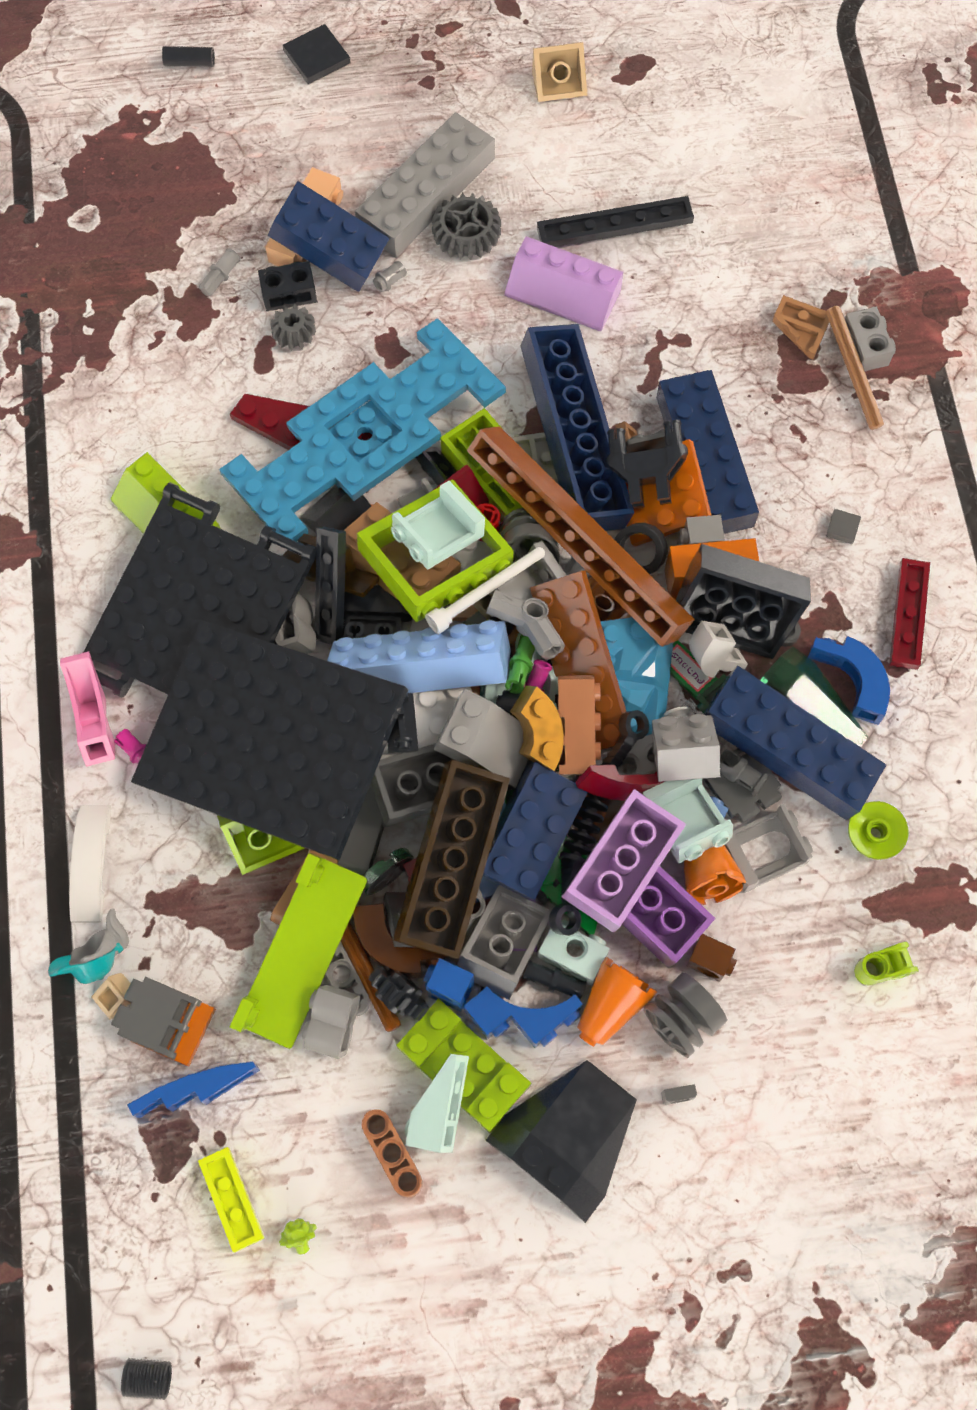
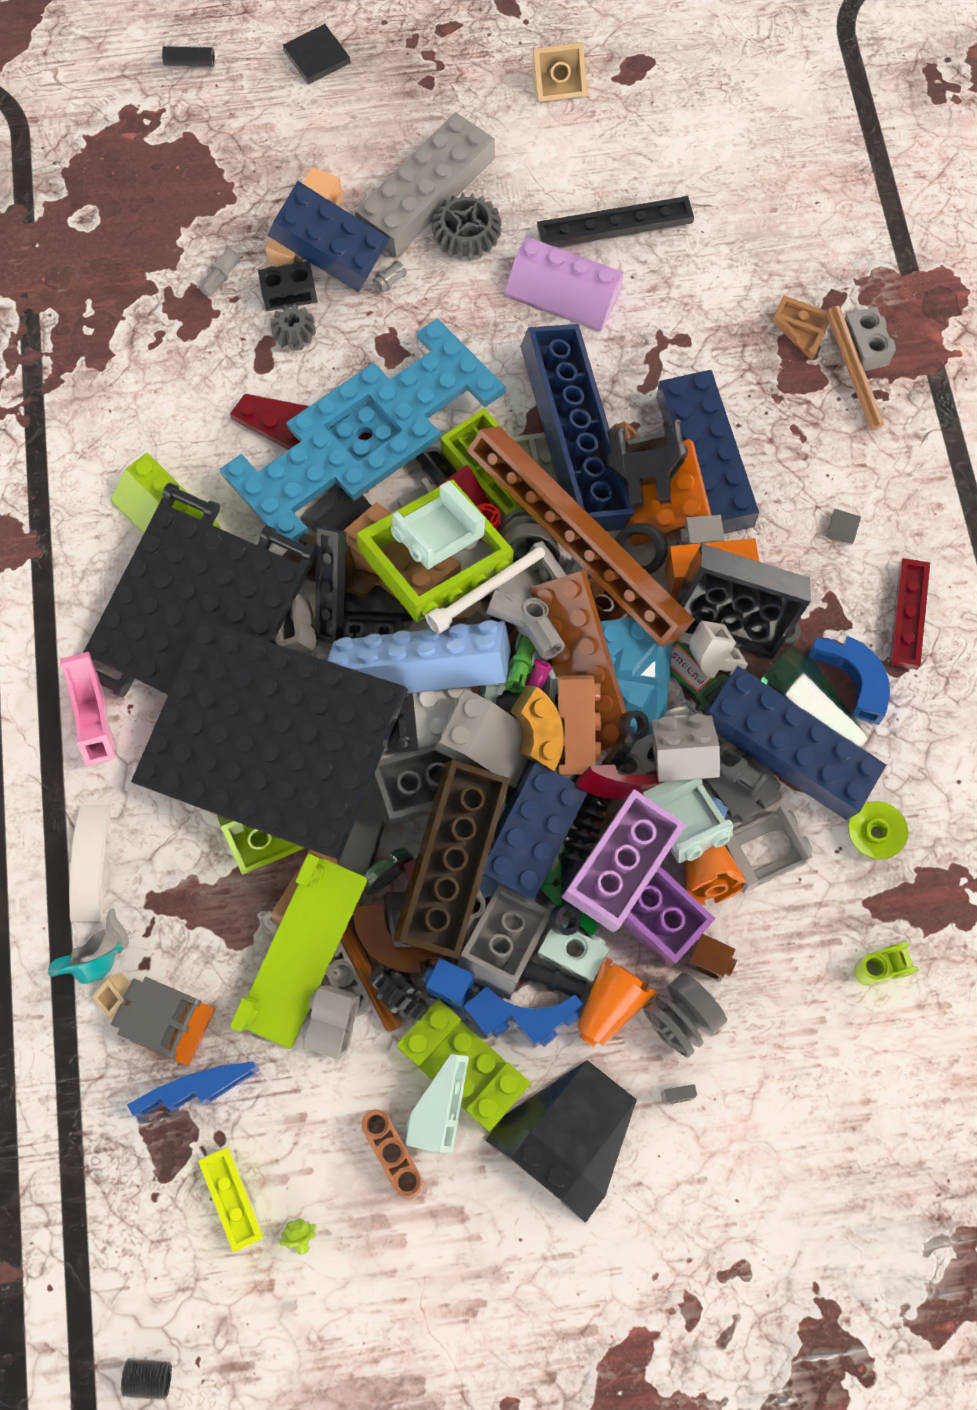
(130, 745): dark pink pin -> none

